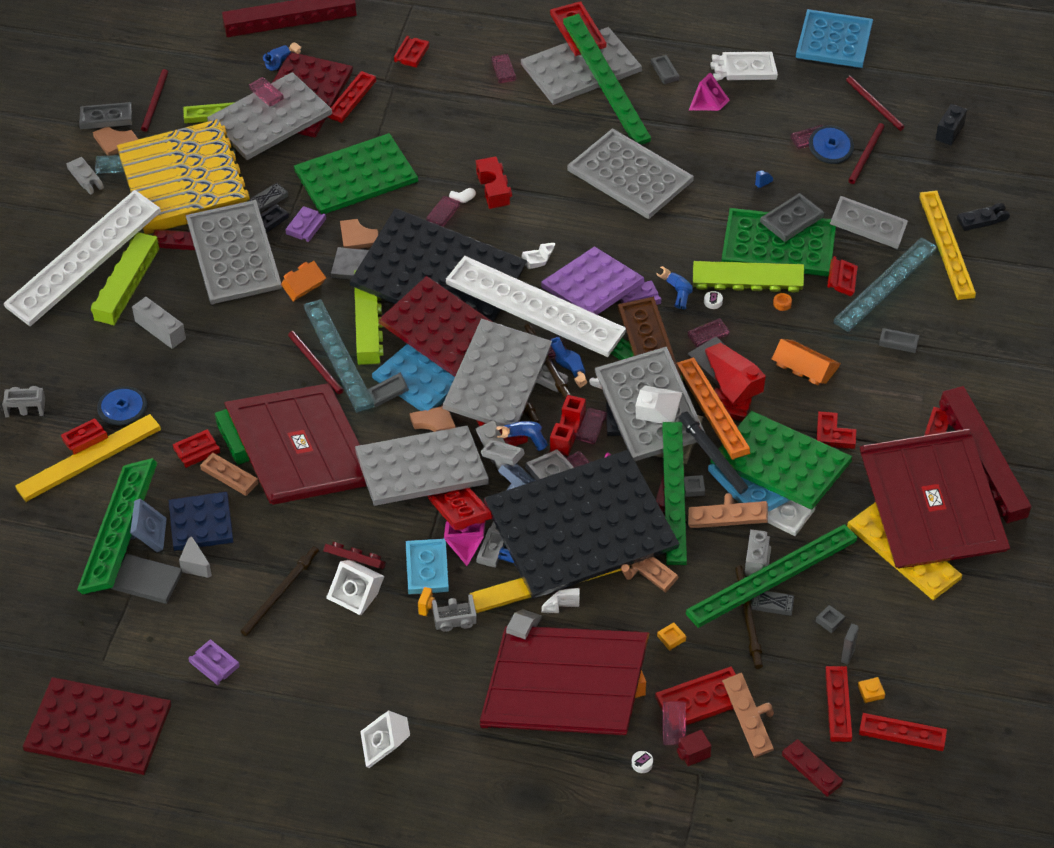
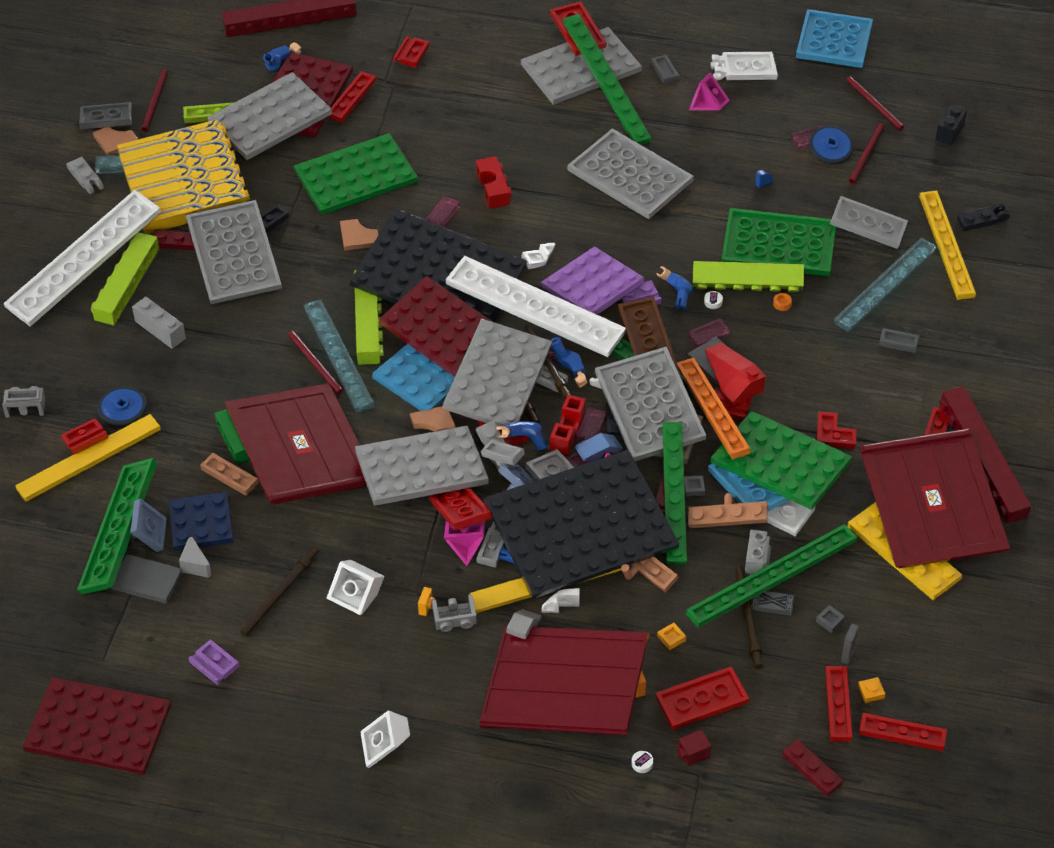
(196, 448): red plate -> none
(266, 91): clear pink tile -> none
(270, 197): tile -> none
(303, 280): orange brick -> none
(305, 224): medium lavender plate -> none
(346, 262): flat silver tile -> none
(355, 554): dark red plate -> none
(388, 389): dark grey tile -> none
(427, 566): medium azure plate -> none
(463, 196): white arm -> none
(503, 68): clear pink tile -> none
(596, 447): none -> medium blue slope
(657, 404): white slope -> none
(674, 722): clear pink tile -> none
(712, 451): black axle -> none
(749, 714): nougat plate -> none
(792, 217): dark grey tile -> none
(804, 361): orange slope -> none
(842, 276): red plate -> none

